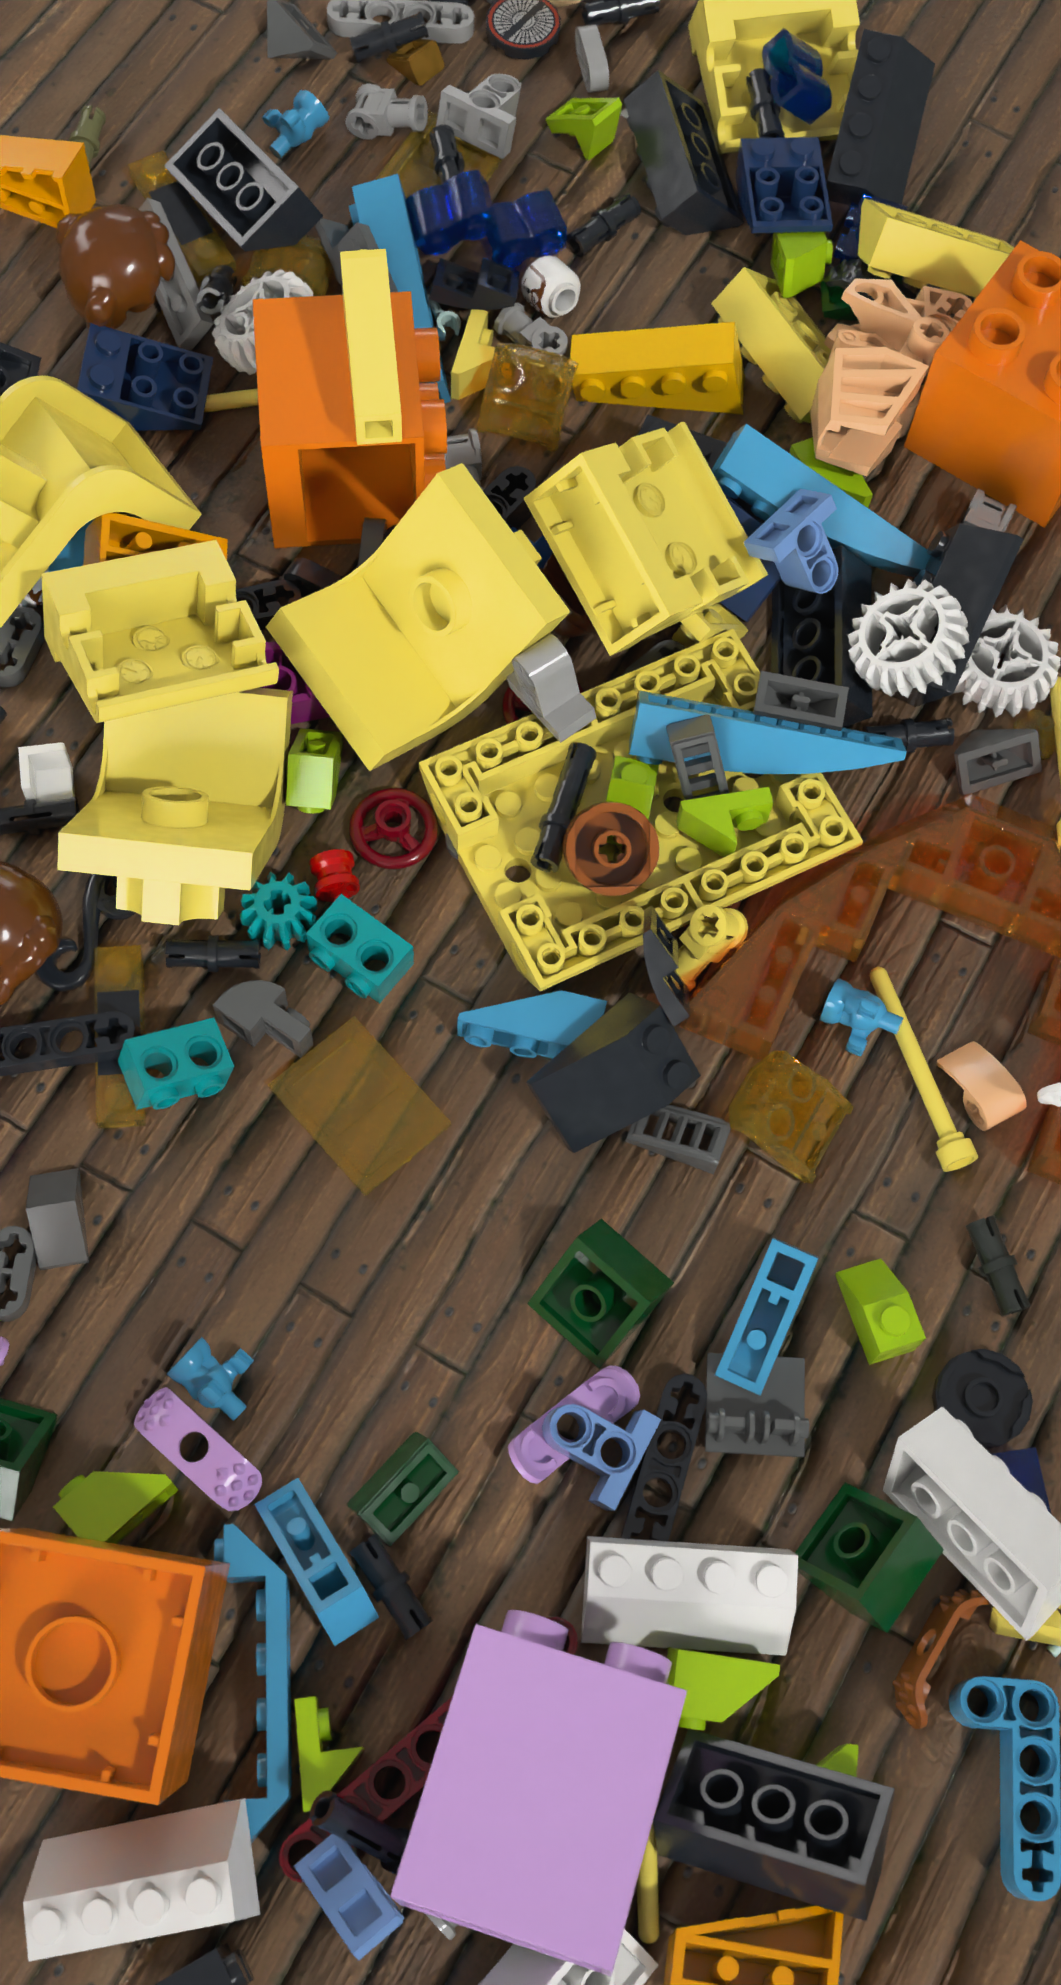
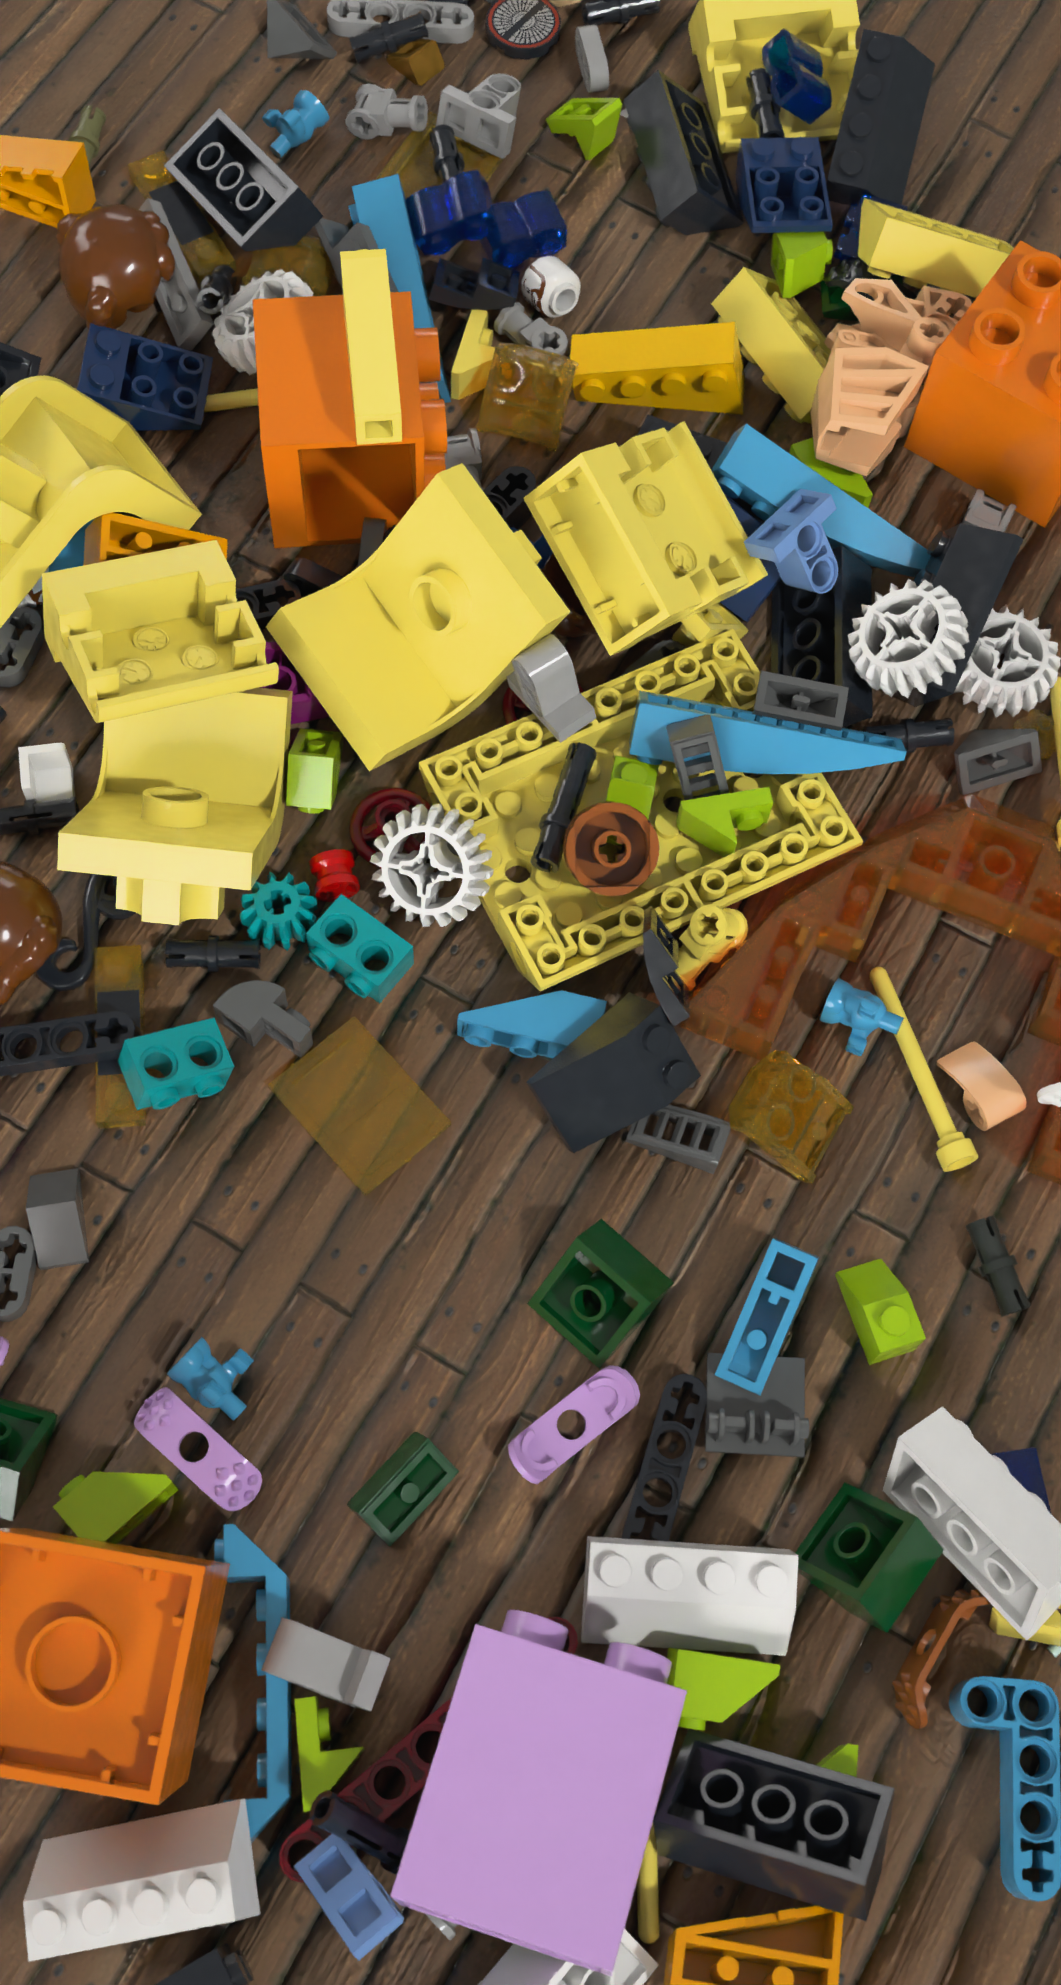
(317, 1561): dark azure slope -> none
(326, 1664): none -> light grey tile
(391, 1586): black pin -> none
(425, 898): none -> white gear
(444, 319): light aqua hand -> none
(587, 1448): medium blue tile -> none
(603, 224): black pin -> none
(985, 1394): black tile -> none

